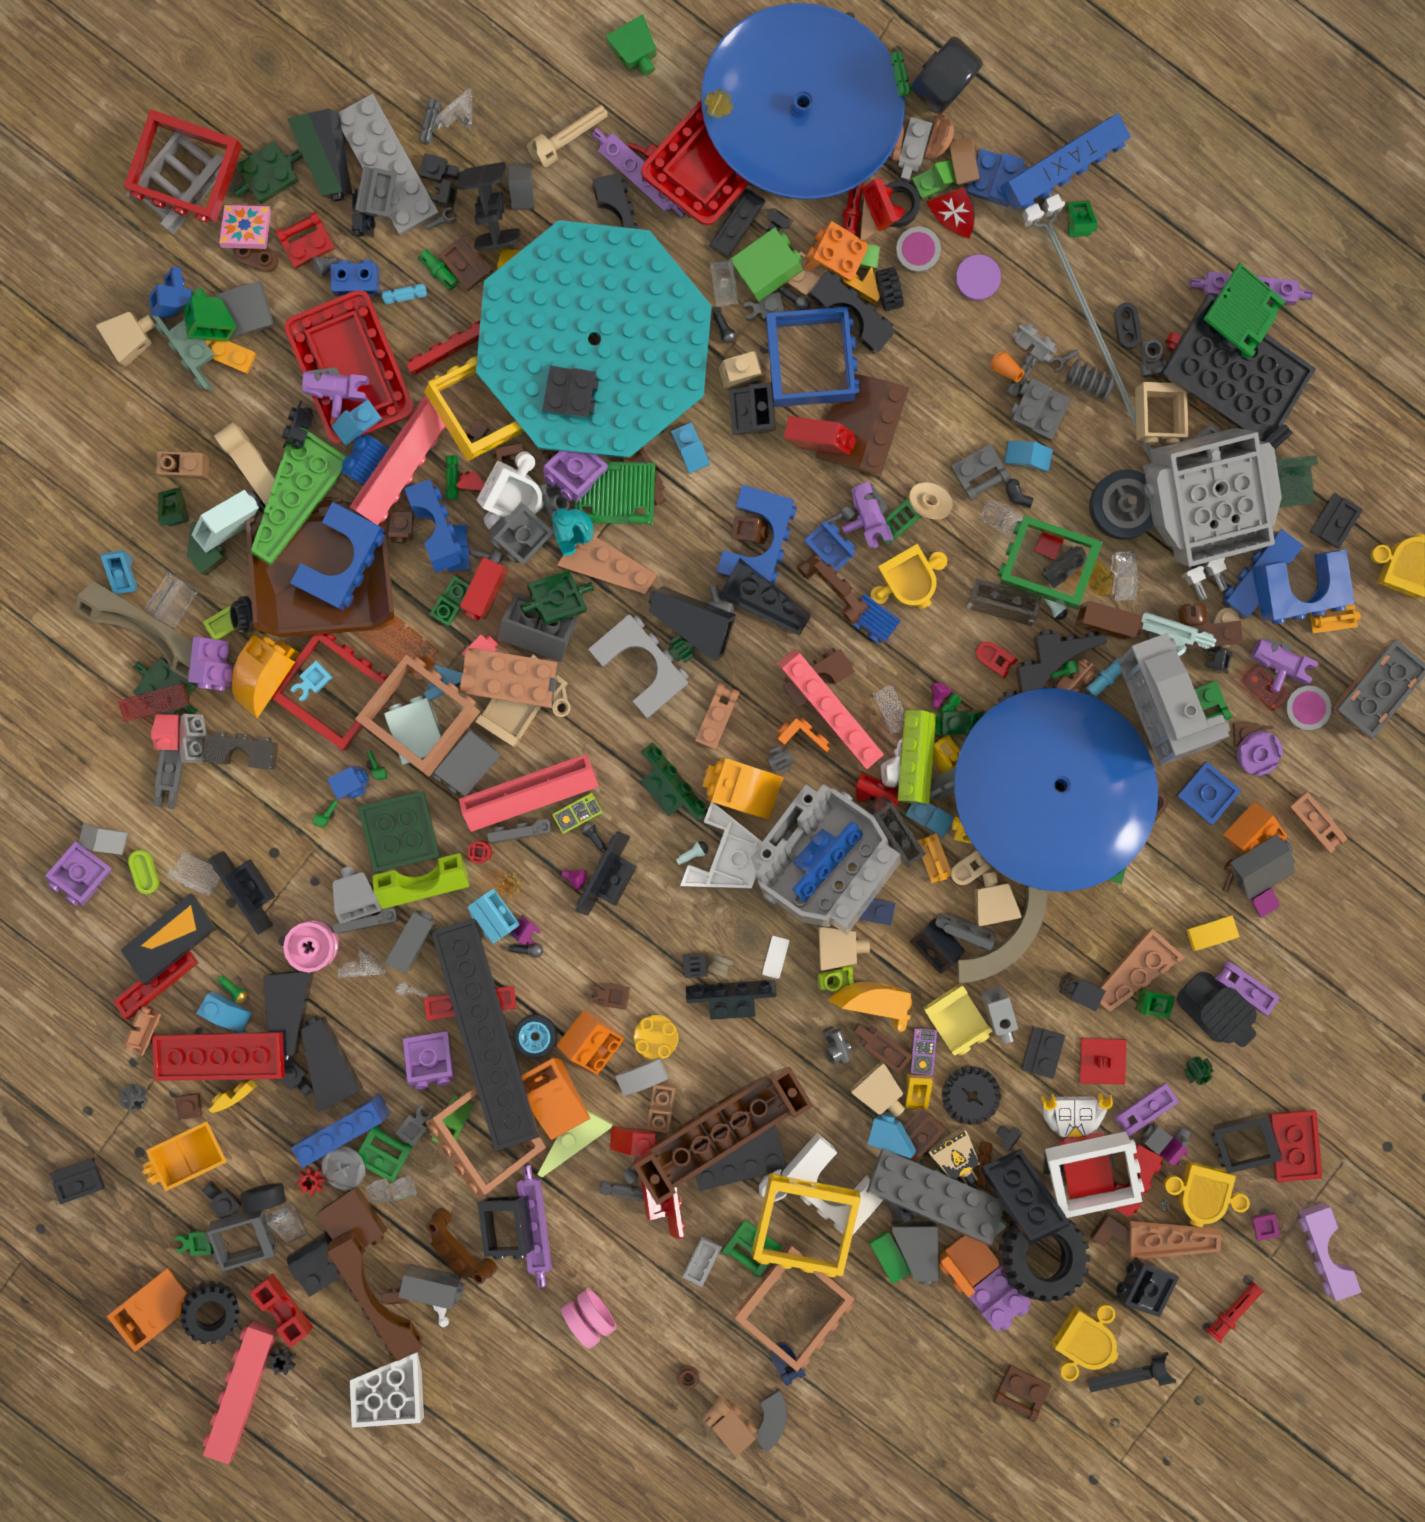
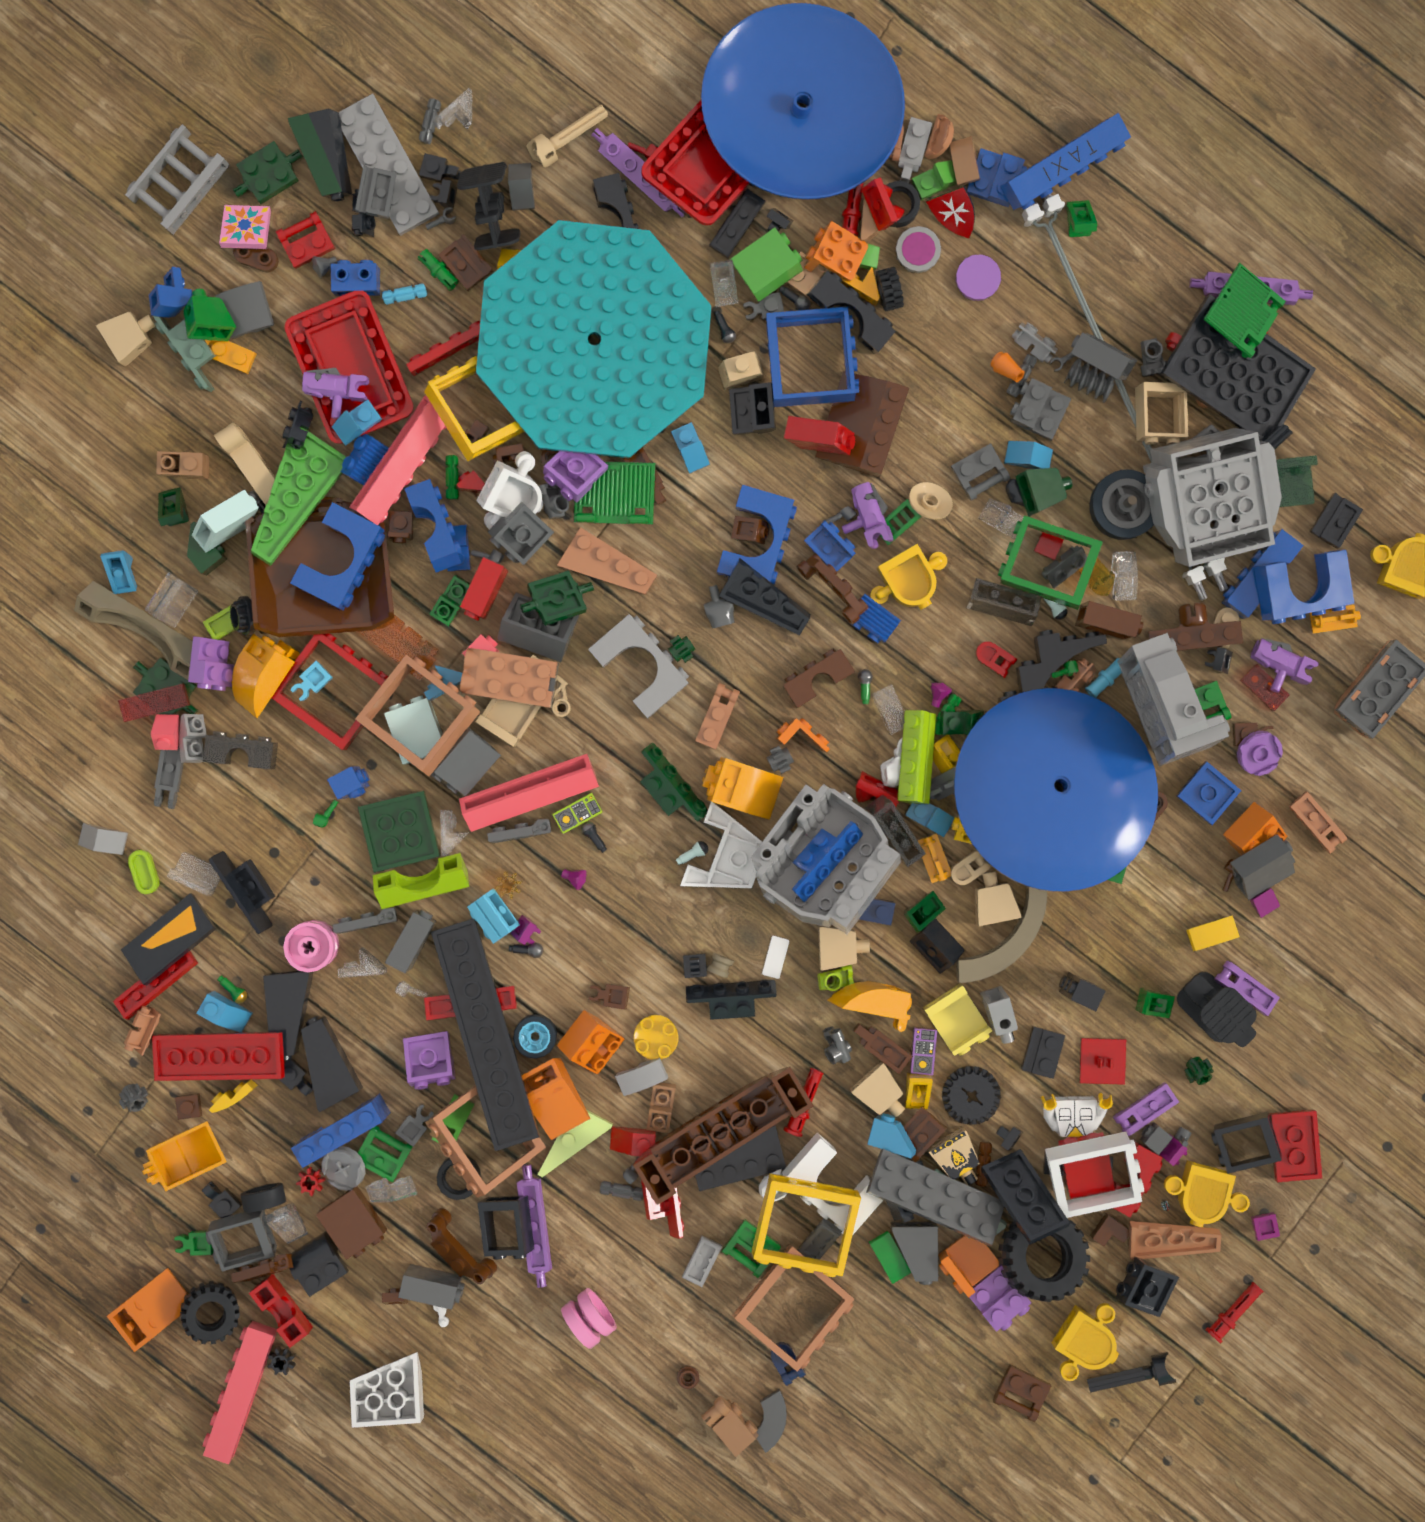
(77, 874): medium lavender plate -> none
(77, 1180): black plate -> none
(231, 145): red window -> none
(265, 1268): none -> reddish brown hinge
(353, 896): light grey torso -> none
(378, 773): green hand -> none
(398, 1332): reddish brown arch -> none
(445, 1188): none -> black tyre
(449, 839): none -> clear slope
(481, 849): red wheel -> none
(570, 392): black plate -> none
(571, 529): teal helmet -> none
(610, 876): black bracket -> none
(633, 45): green torso -> none
(694, 620): black slope -> none
(719, 103): clear yellow gear -> none
(811, 1084): none -> red pin
(820, 1240): none -> dark grey plate
(830, 708): coral brick -> none
(865, 677): none -> piece
(900, 73): green axle -> none
(924, 911): none -> dark green slope
(946, 74): black wheel -> none
(966, 930): dark grey hinge -> none
(1042, 488): none -> dark green torso
(1103, 356): none -> dark grey window
(1127, 326): black plate -> none
(1142, 964): nougat wing -> none
(1179, 632): light aqua piece -> none
(1308, 707): tile -> none
(1320, 1225): lavender arch -> none

